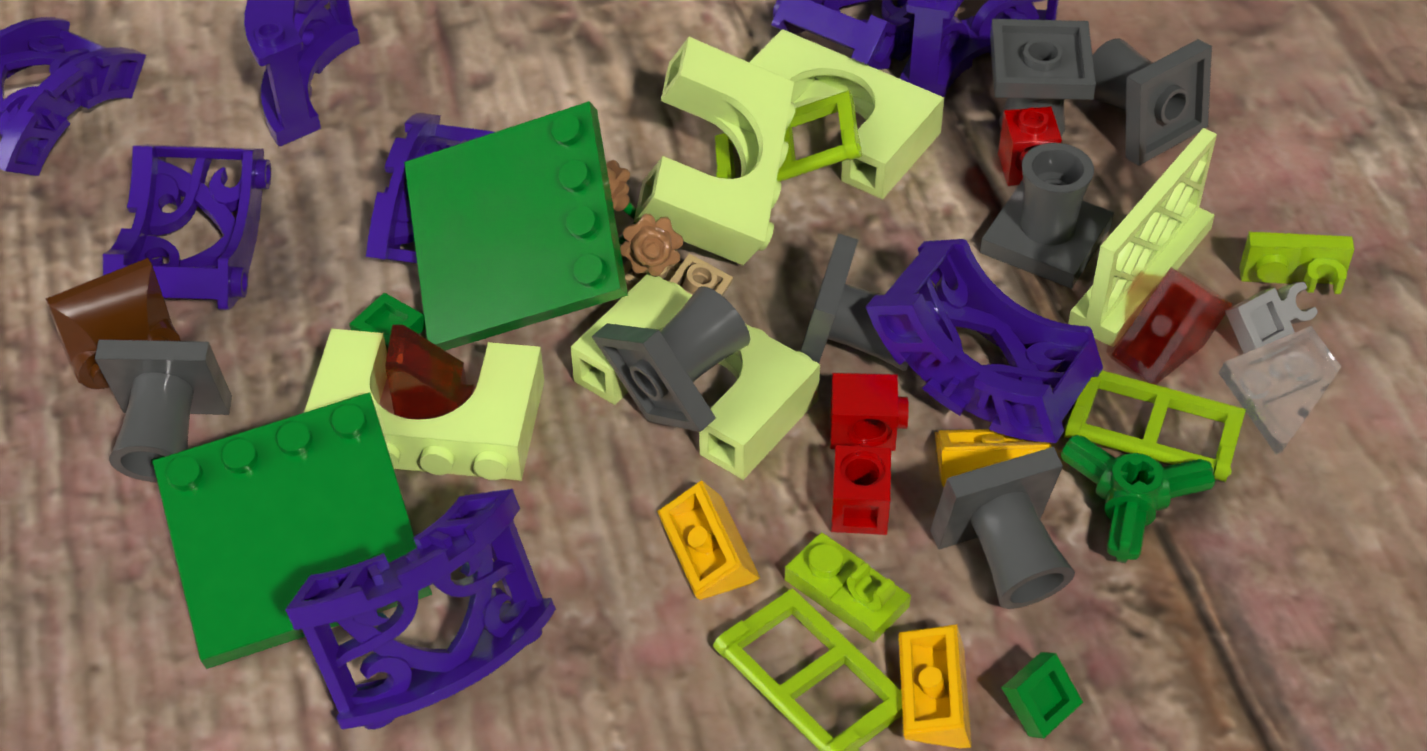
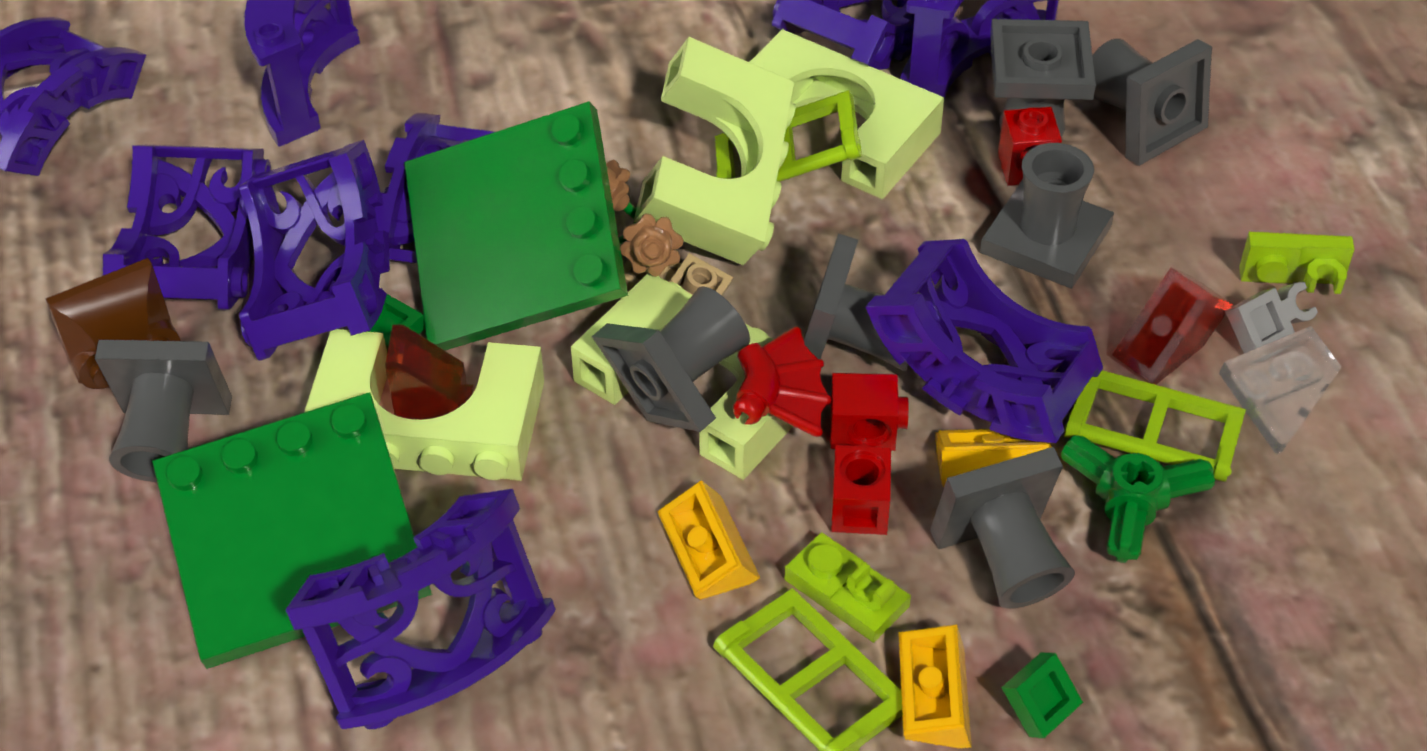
(348, 291): none -> dark purple fence
(782, 382): none -> red arm
(1147, 244): yellowish green fence -> none

